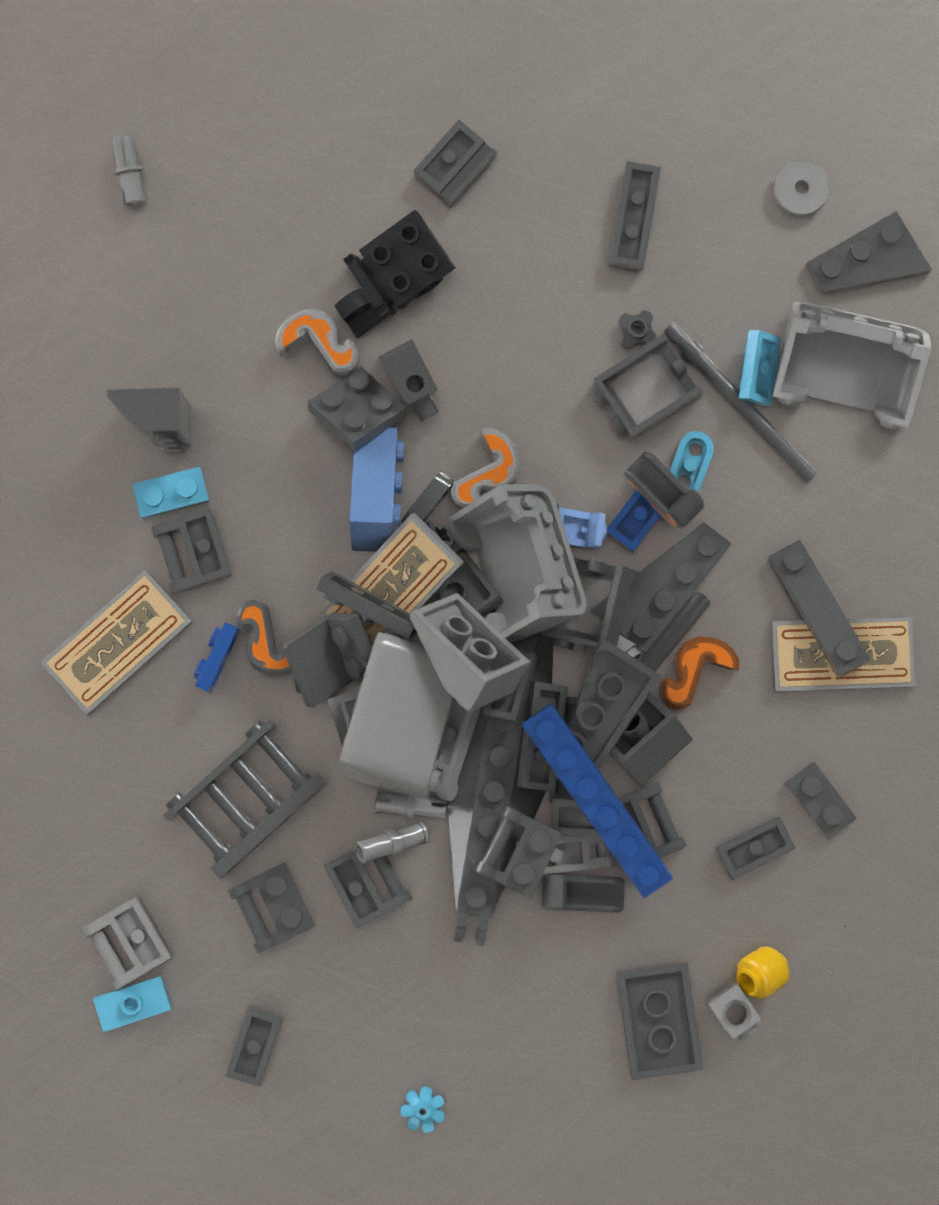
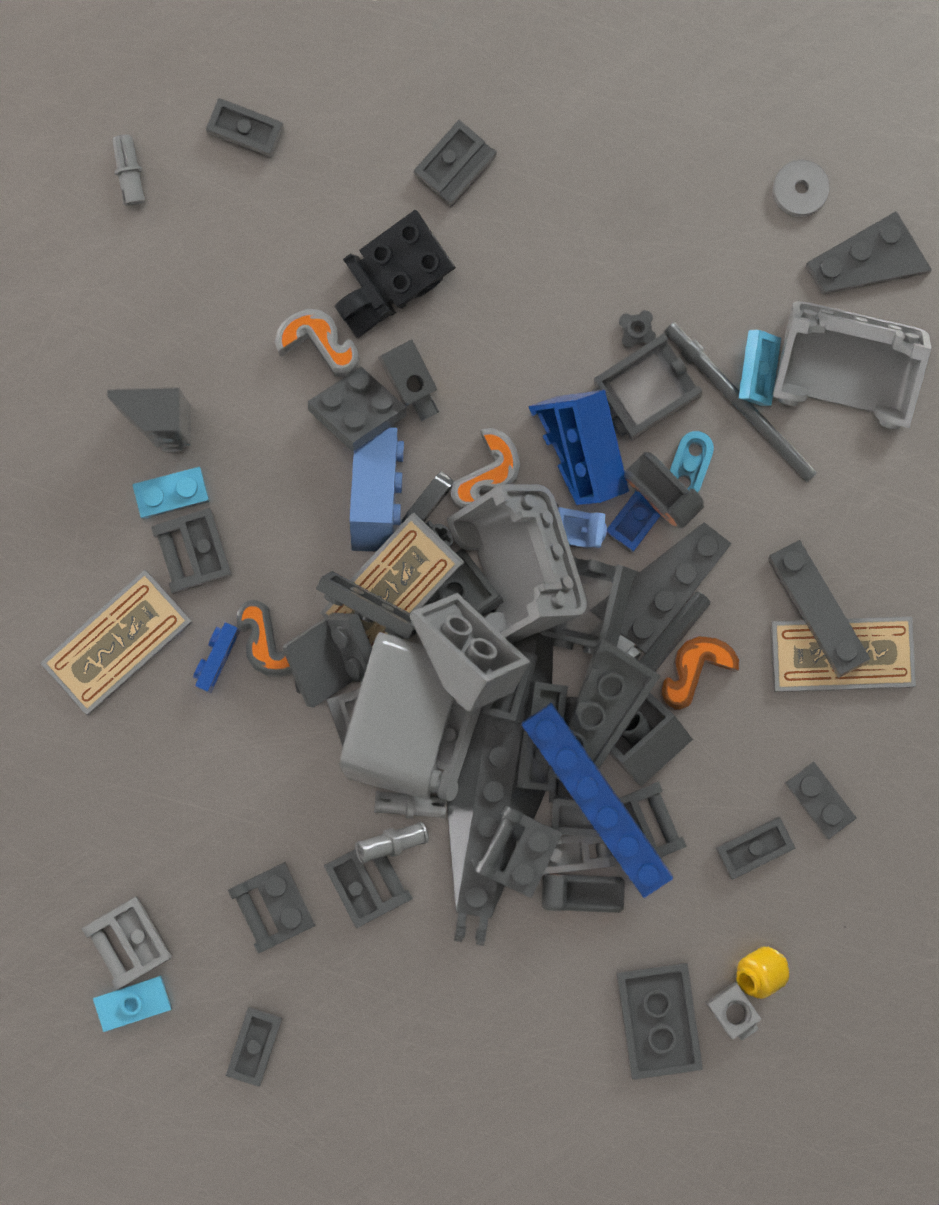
(244, 127): none -> dark grey plate
(277, 808): dark grey fence -> none
(424, 1101): medium azure plant -> none
(585, 443): none -> blue wedge
(634, 215): dark grey plate -> none

